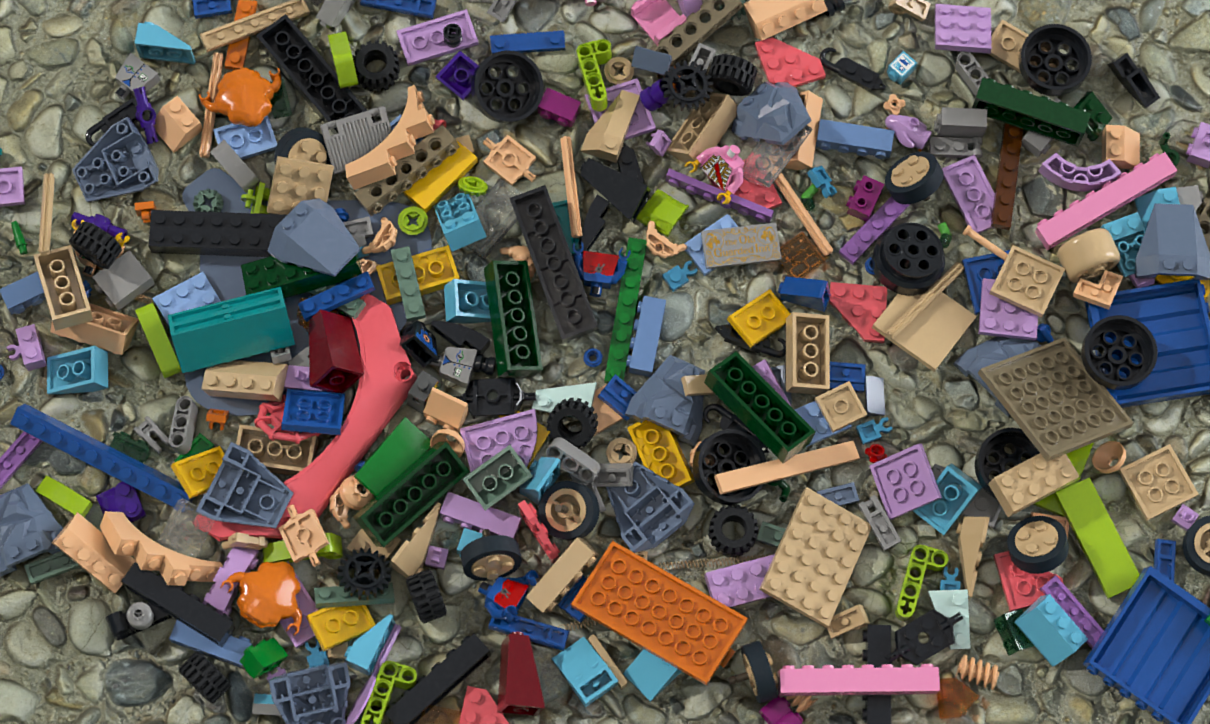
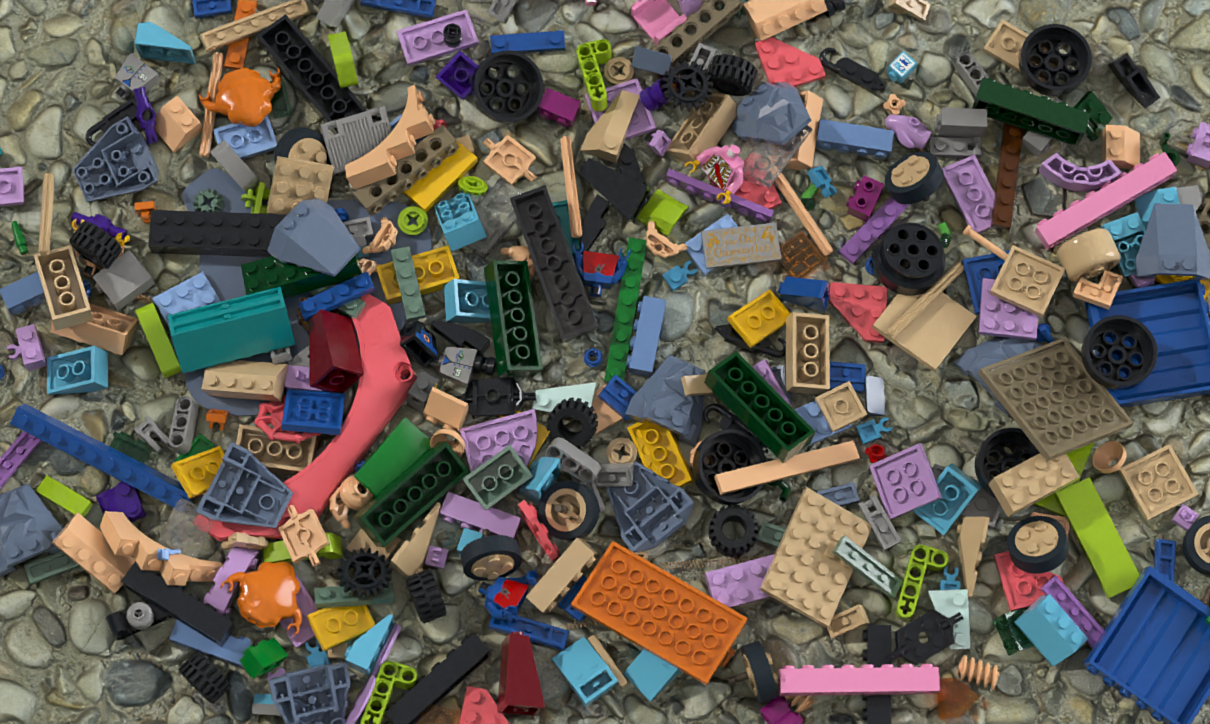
(163, 554): none -> light blue hand
(373, 52): black tyre -> none
(867, 566): none -> sand green plate
(963, 28): lavender plate -> none

